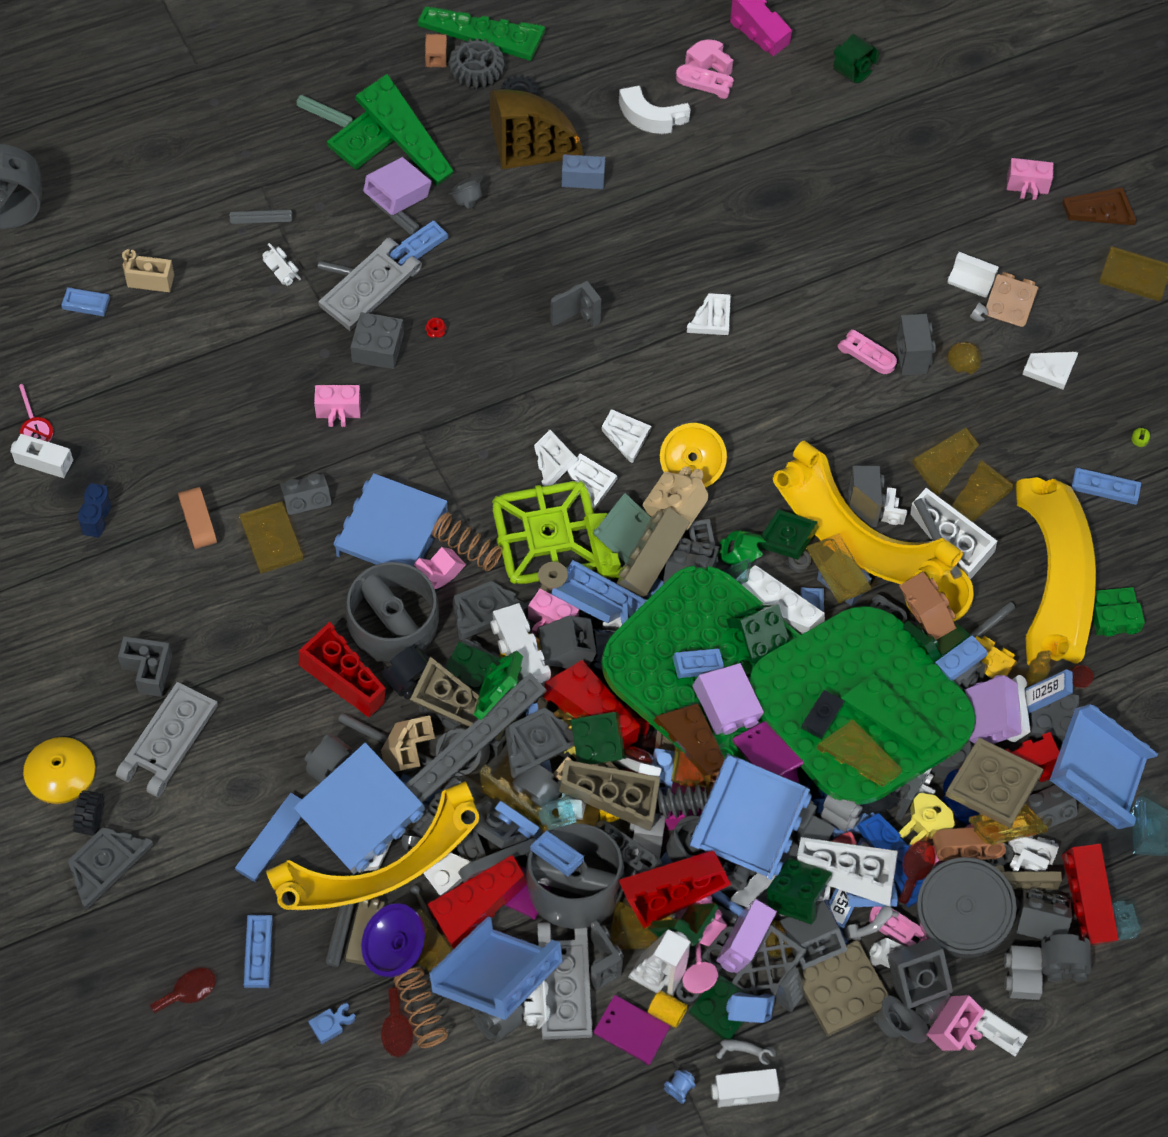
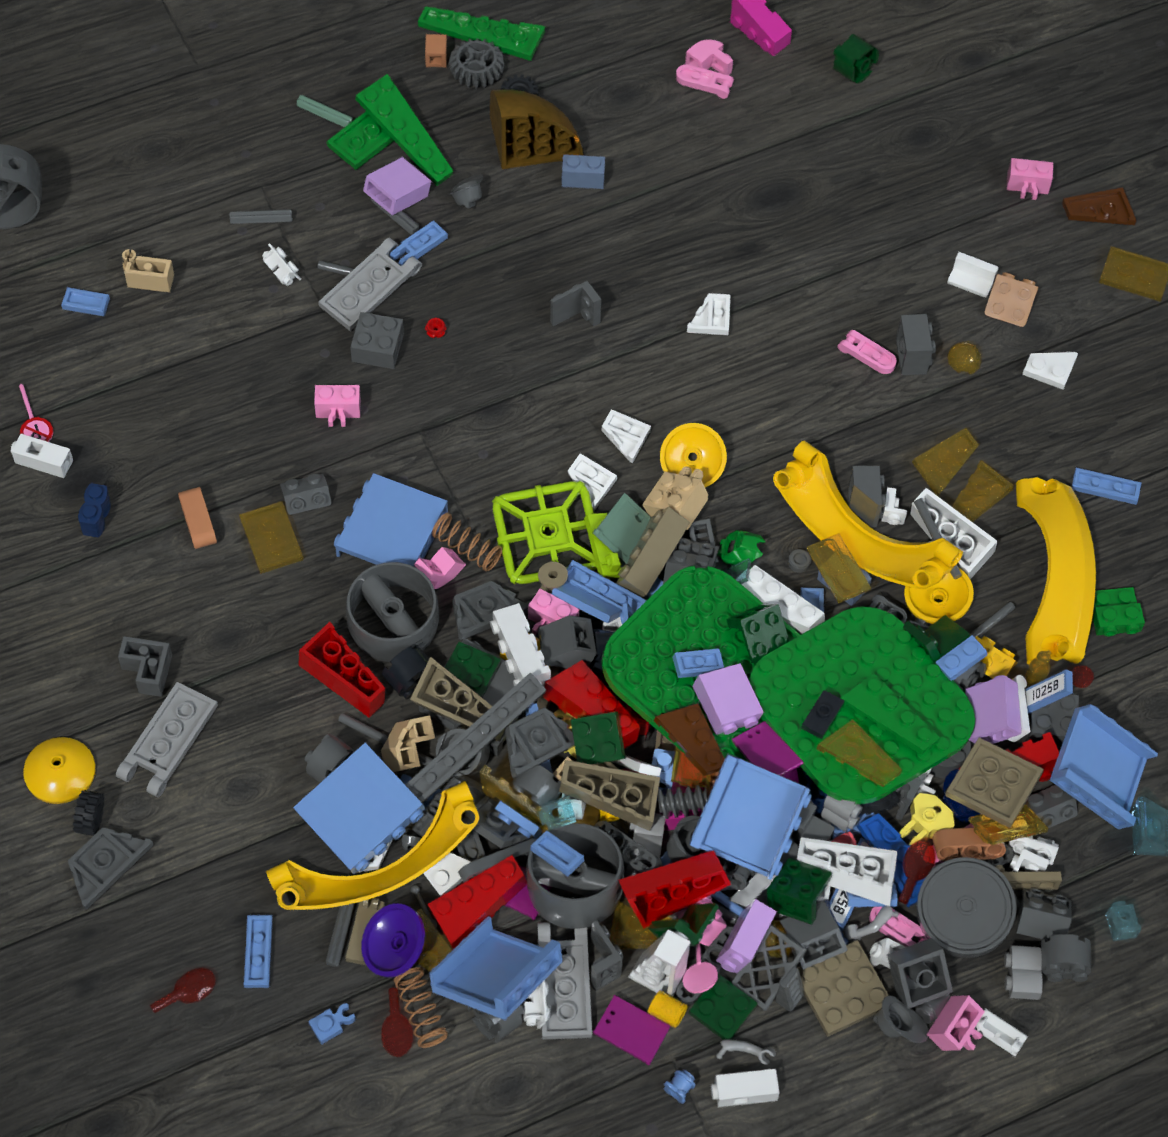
(270, 840): medium blue tile -> none
(497, 682): green wing -> none
(553, 458): white wing -> none
(640, 754): clear red piece -> none
(650, 117): white arch -> none
(750, 1007): medium blue slope -> none
(788, 534): dark green plate -> none
(928, 605): nougat brick -> none
(976, 314): light grey hinge -> none
(1090, 894): red wedge -> none
(1136, 434): lime hinge -> none

